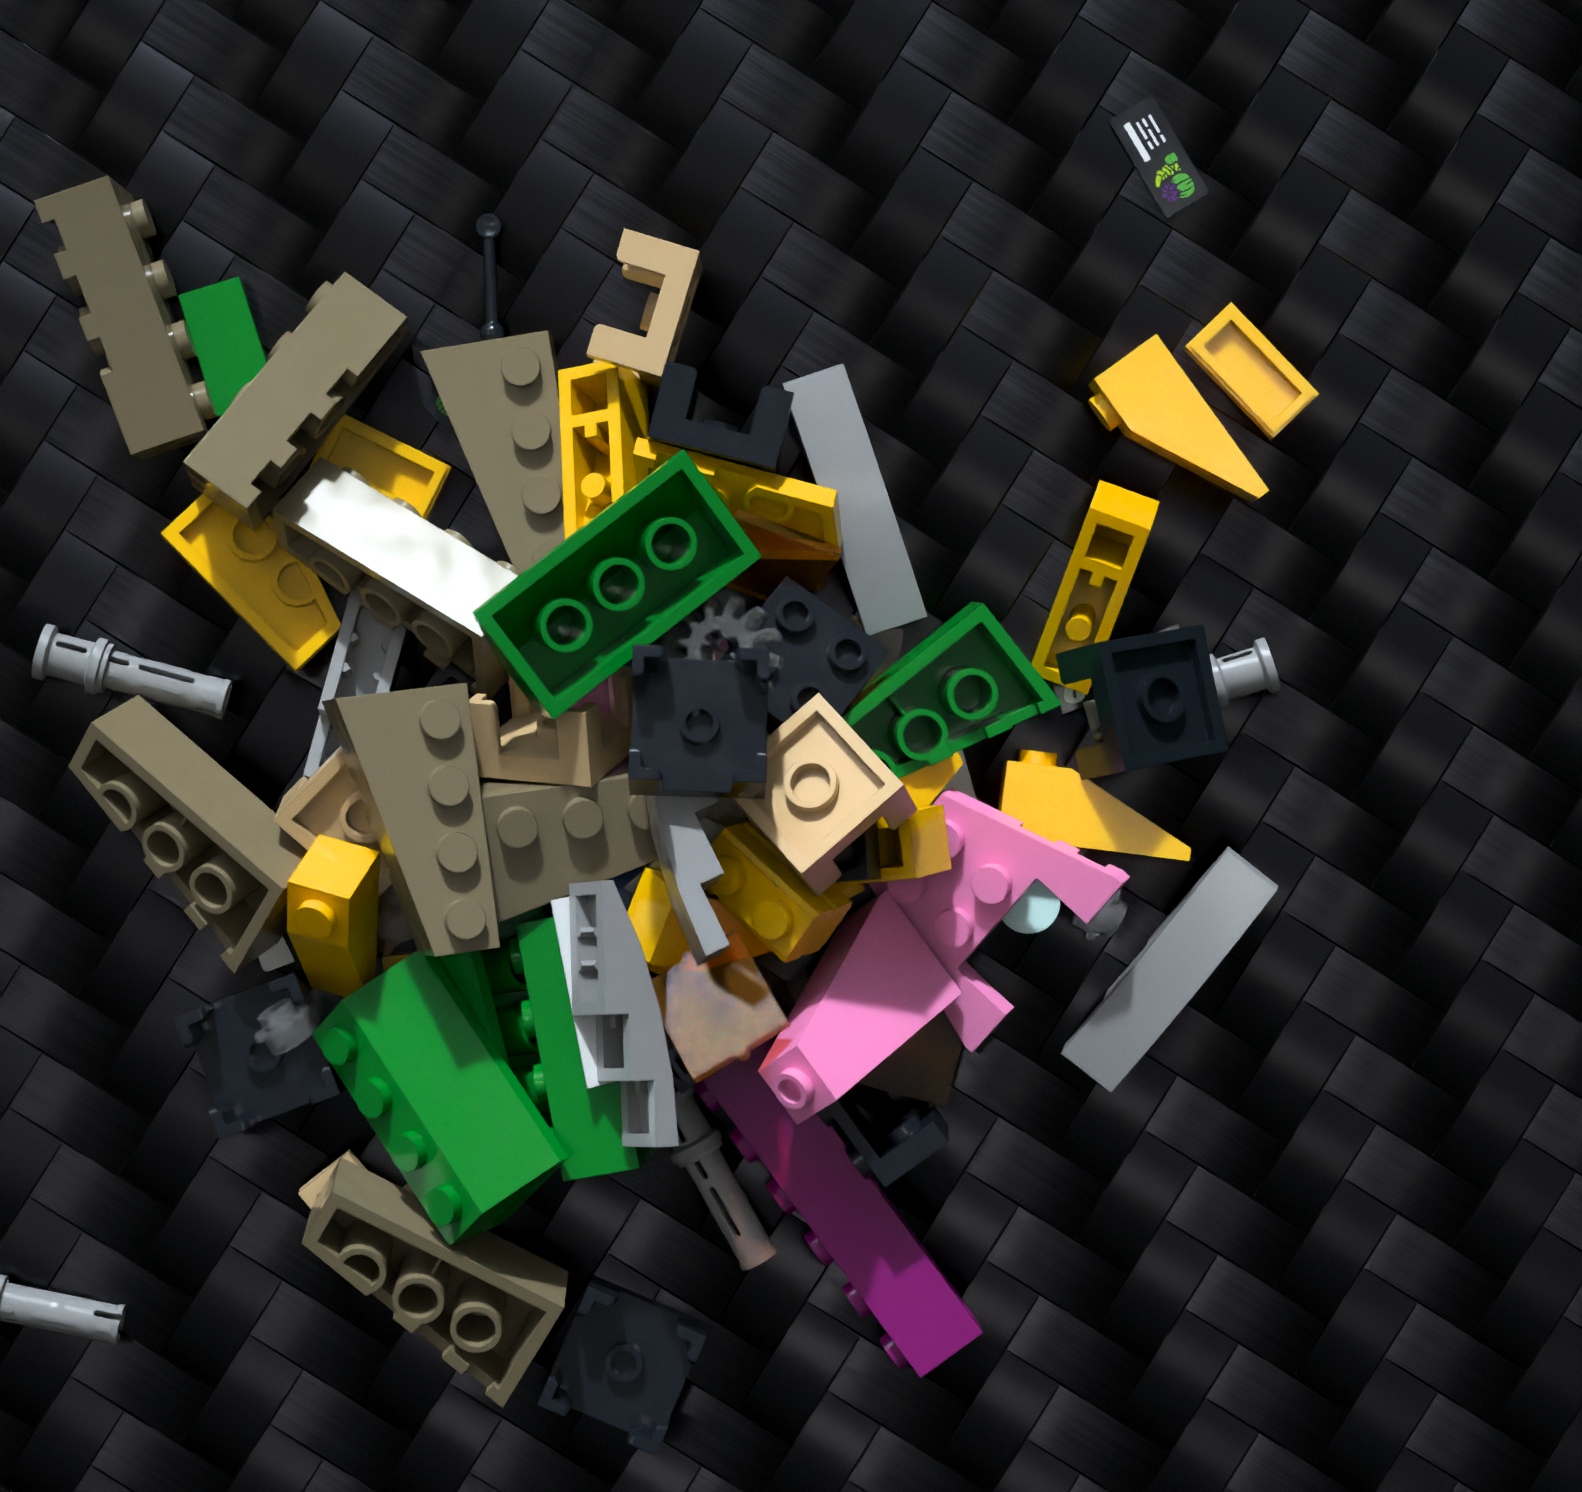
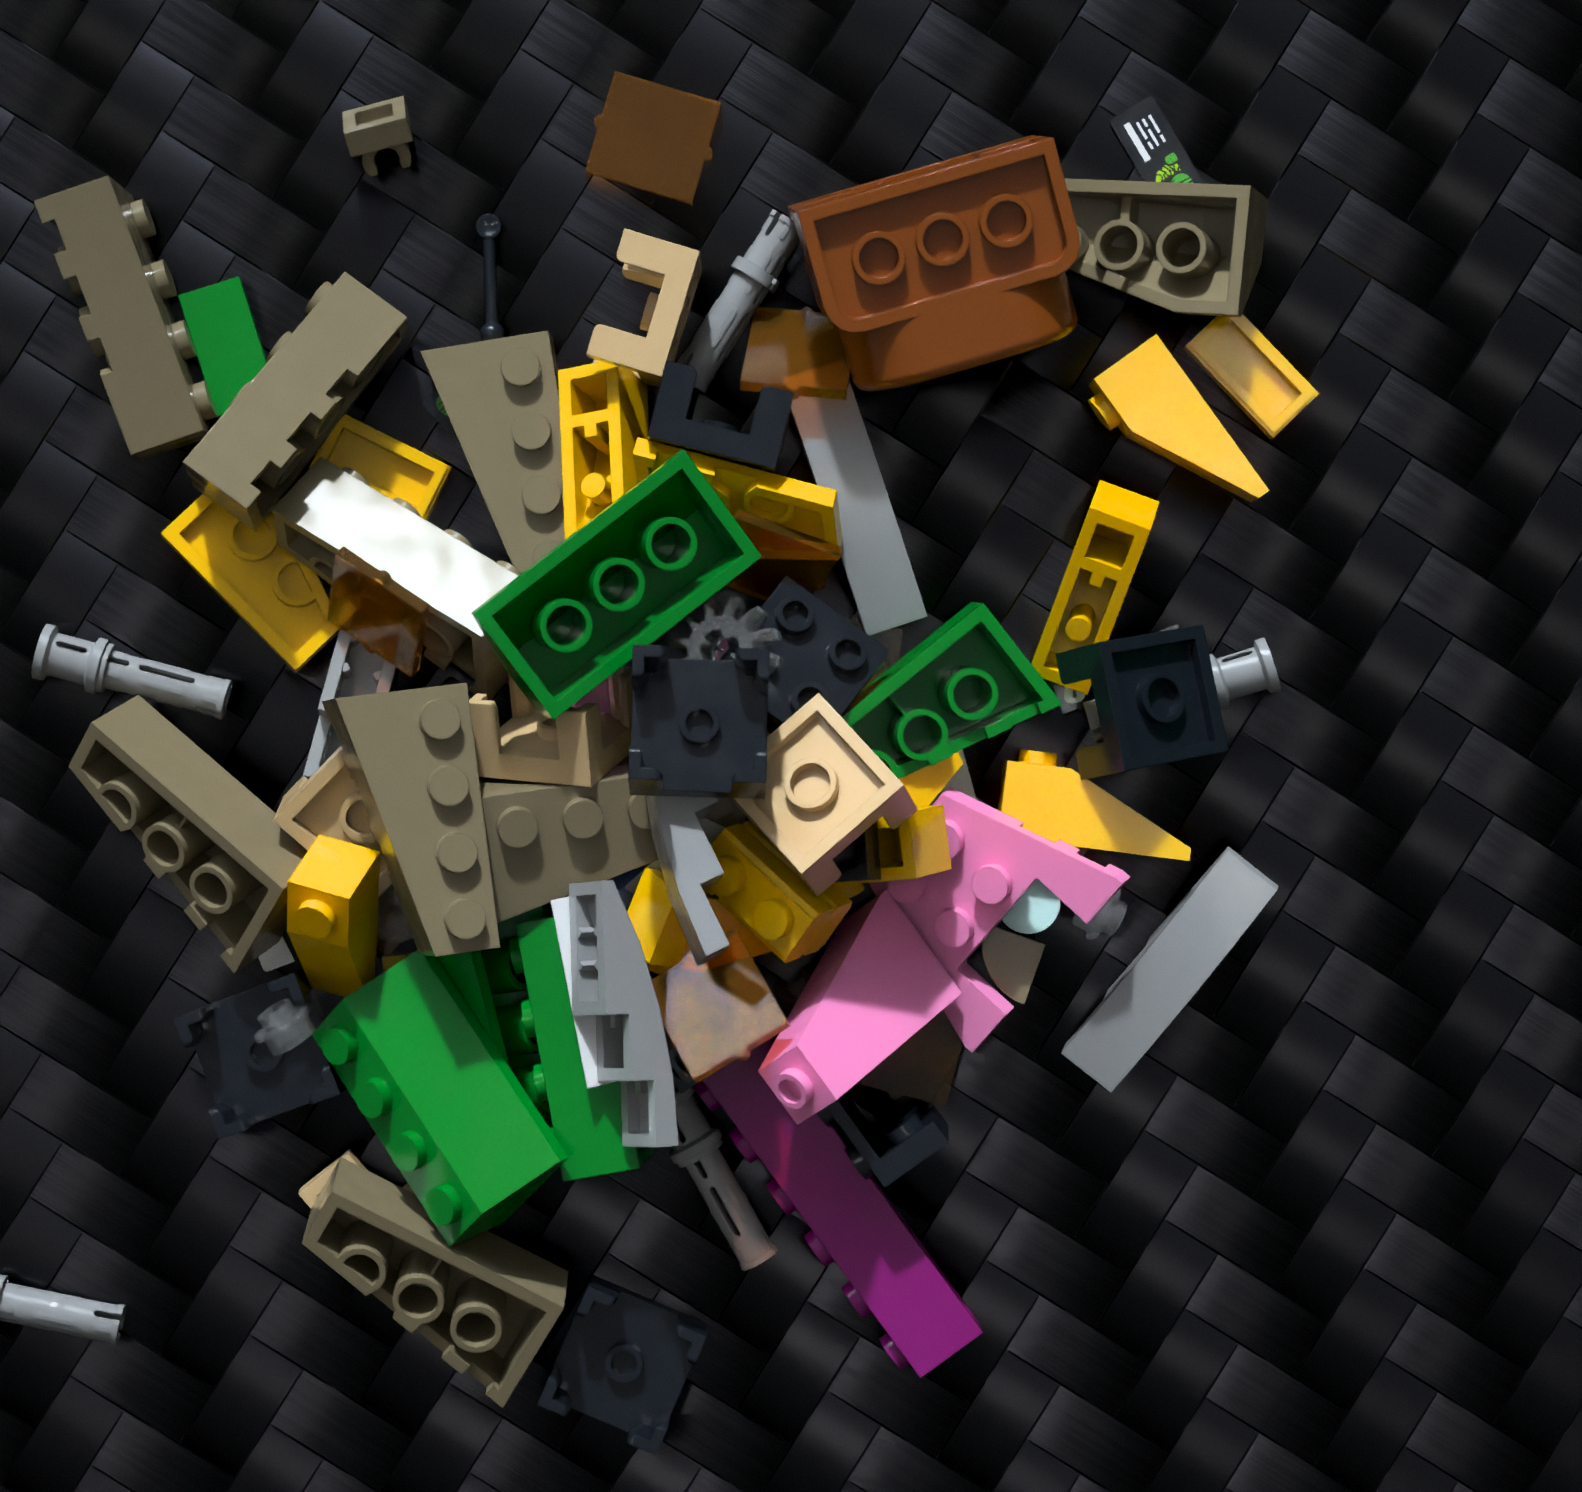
(377, 128): none -> dark tan tile
(377, 611): none -> clear orange piece
(653, 137): none -> clear orange piece
(746, 289): none -> light grey pin
(795, 354): none -> clear orange piece
(945, 263): none -> dark orange brick
(1011, 961): none -> dark tan tile
(1171, 241): none -> dark tan wedge

